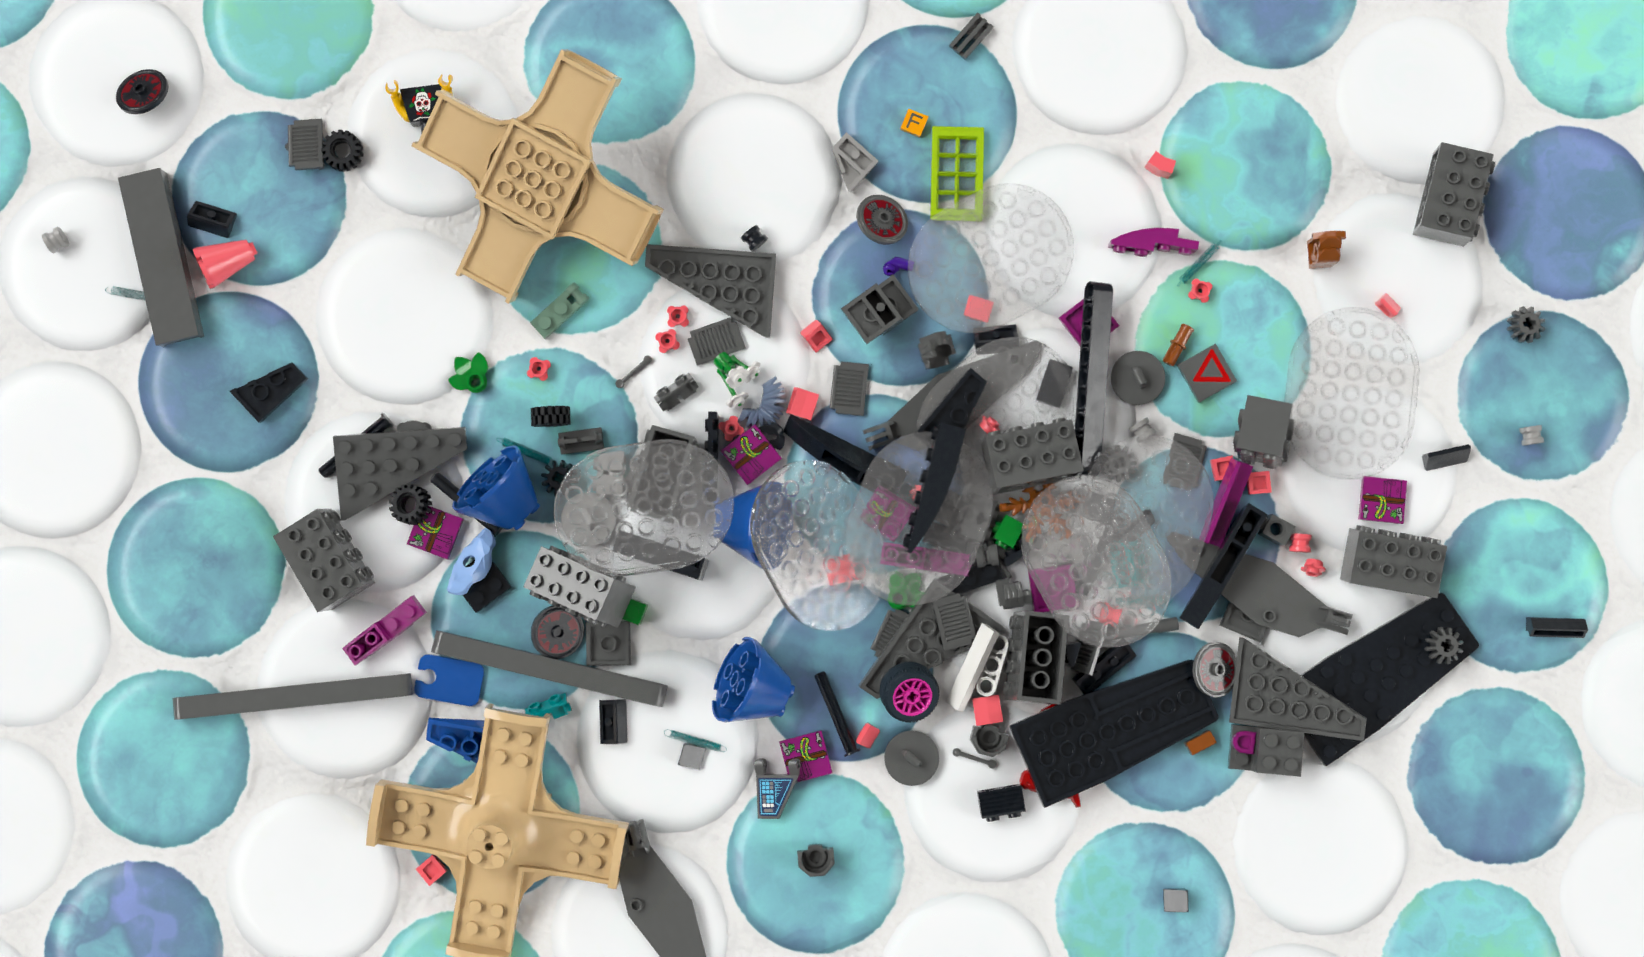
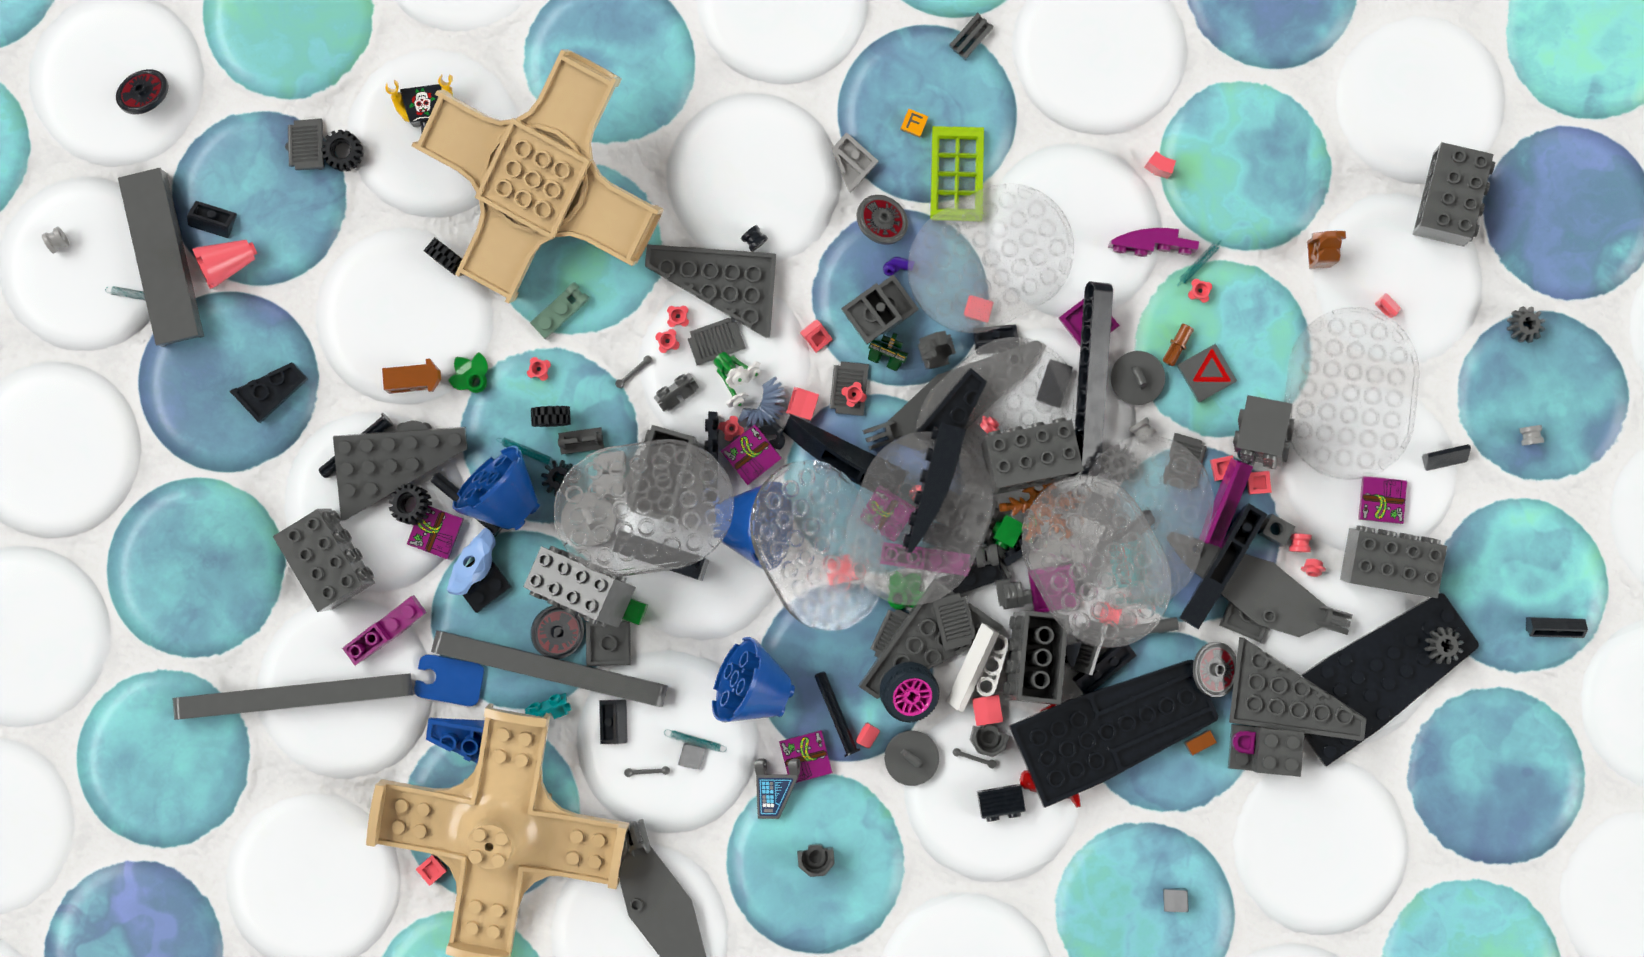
(411, 378): none -> dark orange piece
(443, 255): none -> black tyre
(629, 772): none -> dark grey hinge
(855, 388): none -> coral plate
(896, 355): none -> dark green hips

